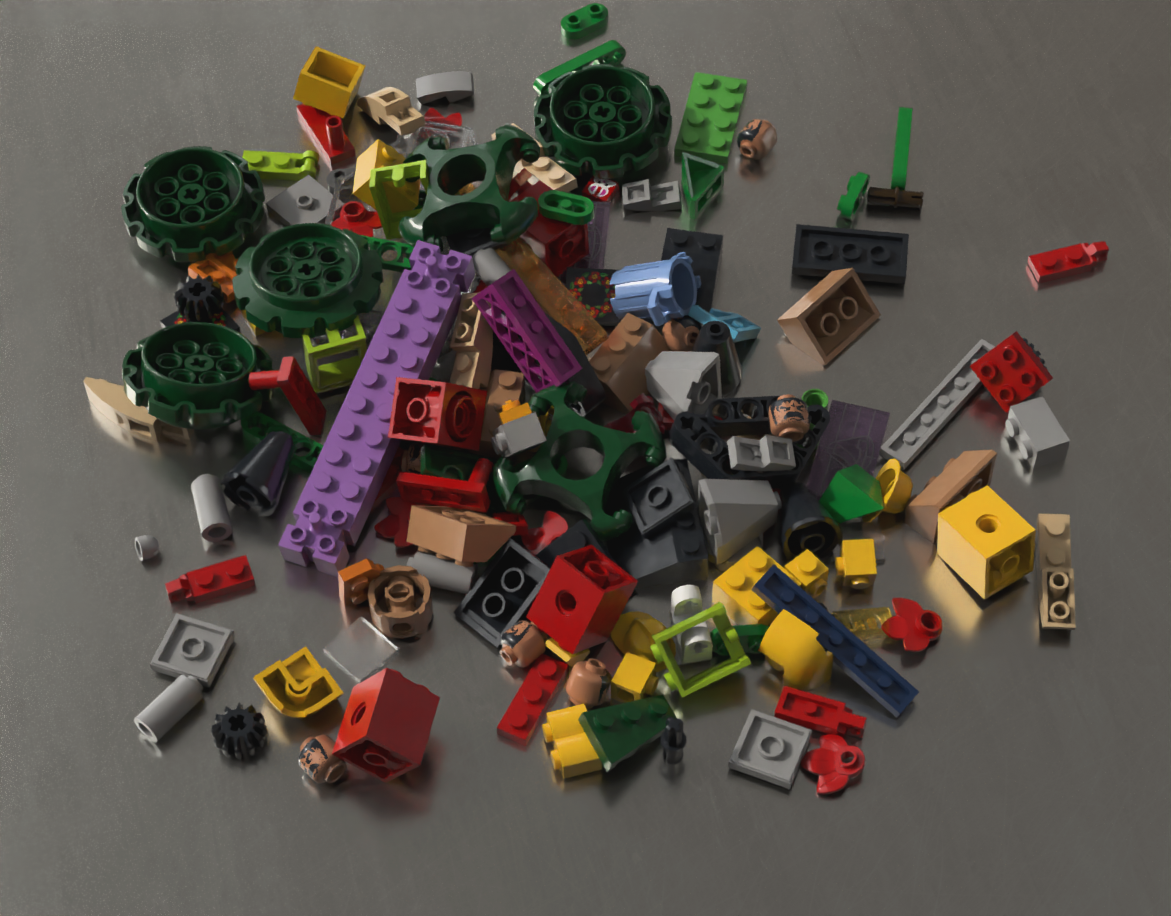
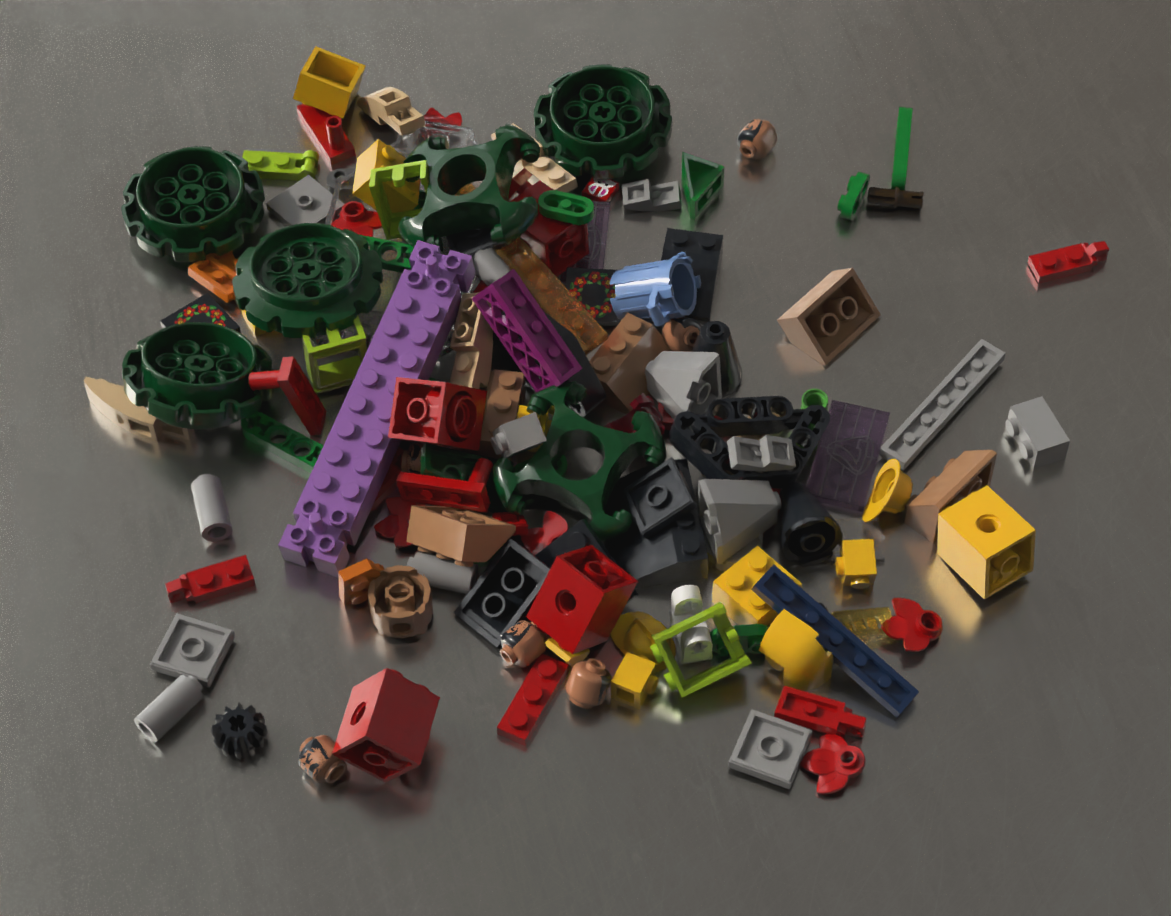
(146, 547): light grey hinge -> none
(199, 298): black gear -> none
(261, 474): black cone -> none
(298, 685): yellow brick -> none
(361, 649): clear piece -> none
(453, 85): light grey slope -> none
(513, 411): light orange plate -> none
(573, 750): yellow brick -> none
(584, 21): green plate -> none
(607, 53): green beam -> none
(625, 727): dark green wing -> none
(673, 741): black axle -> none
(711, 117): bright green plate -> none
(740, 327): medium azure wing -> none
(789, 417): nougat head -> none
(809, 572): yellow brick -> none
(852, 494): green slope -> none
(871, 254): black plate -> none
(1012, 371): red plate -> none
(1054, 572): tan slope -> none

